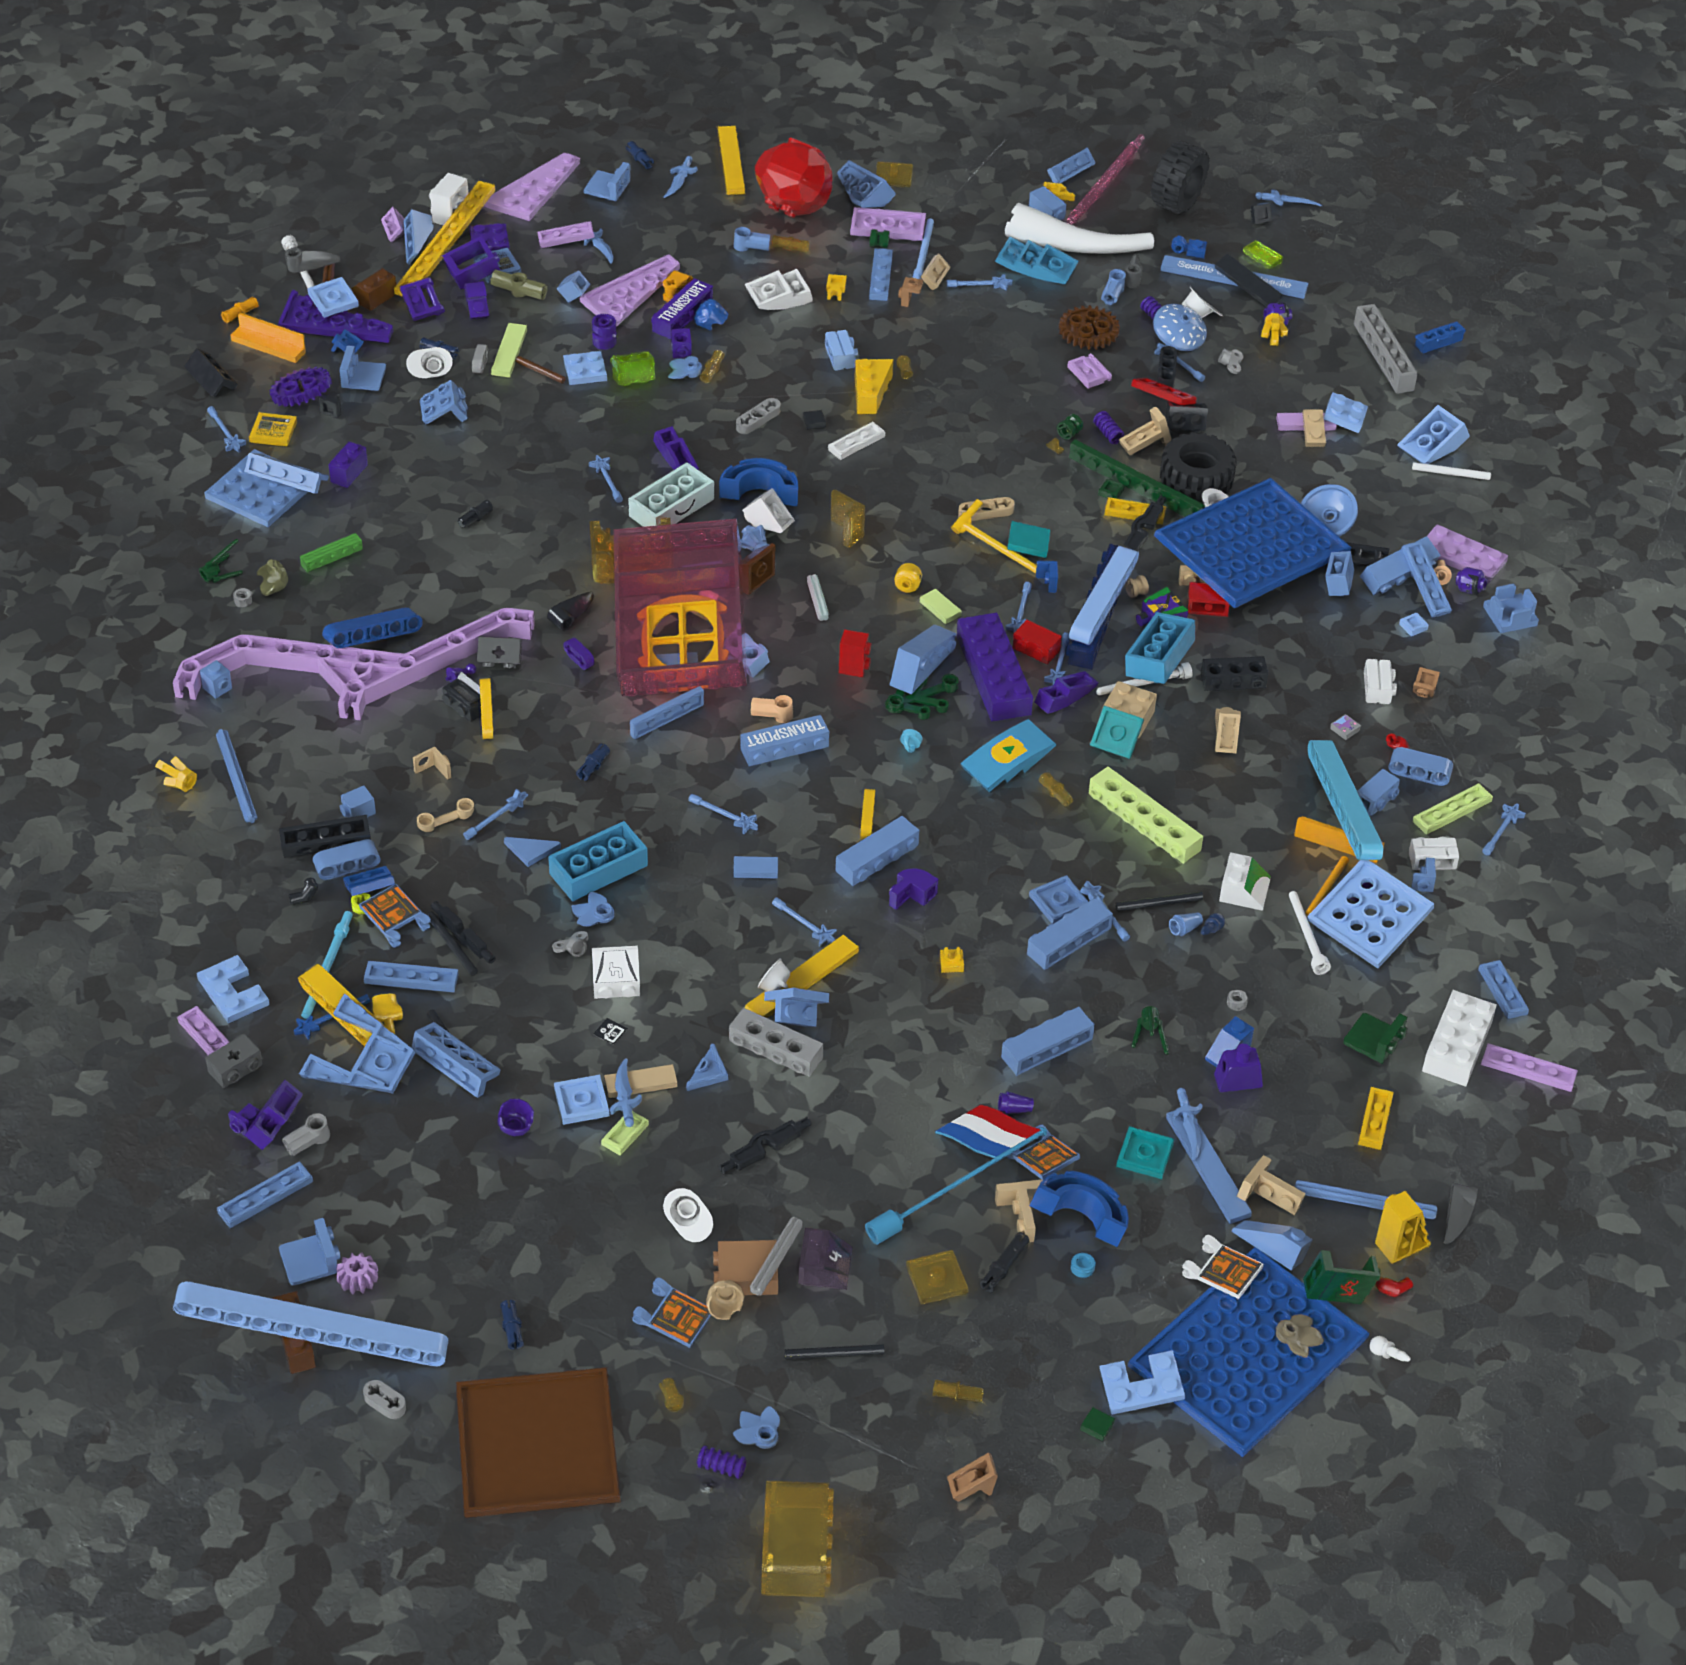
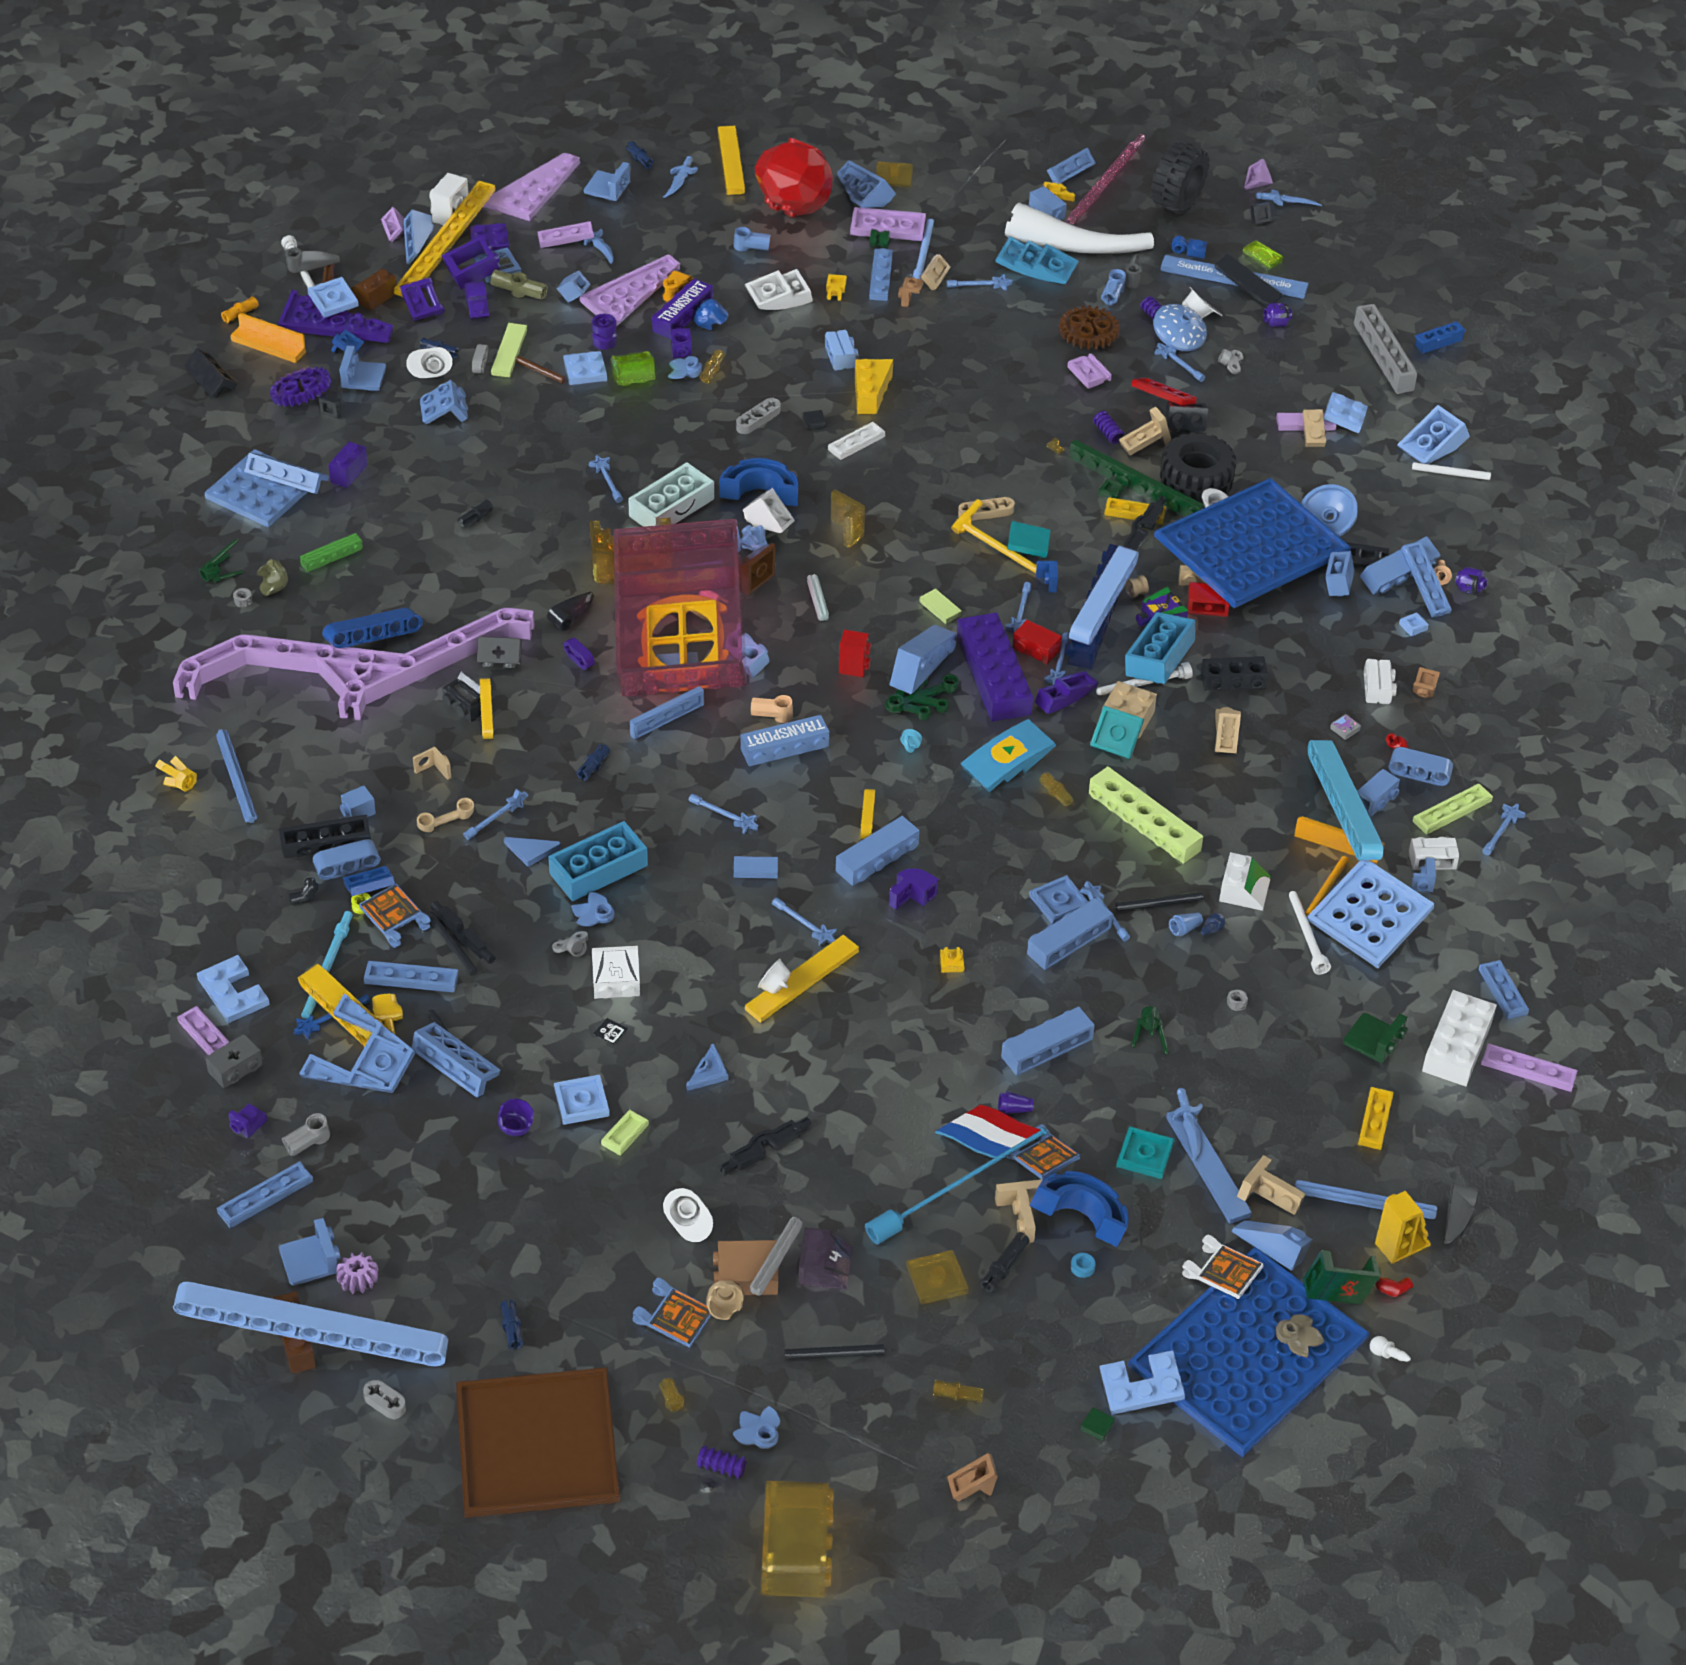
(216, 679): medium blue brick -> none
(232, 442): medium blue piece -> none
(273, 429): yellow tile -> none
(273, 1115): dark purple slope -> none
(453, 673): dark purple piece -> none
(624, 1092): medium blue piece -> none
(644, 1080): tan tile -> none
(673, 448): dark purple slope -> none
(776, 1042): light grey brick -> none
(790, 243): clear yellow pin -> none
(796, 1005): medium blue bracket -> none
(903, 363): clear yellow pin -> none
(908, 577): yellow head -> none
(1070, 426): dark green wheel -> none
(1167, 366): black beam -> none
(1230, 1036): blue slope -> none
(1239, 1069): dark purple torso -> none
(1258, 175): none -> lavender slope
(1274, 326): yellow rock -> none
(1464, 552): lavender plate -> none
(1512, 610): medium blue panel -> none

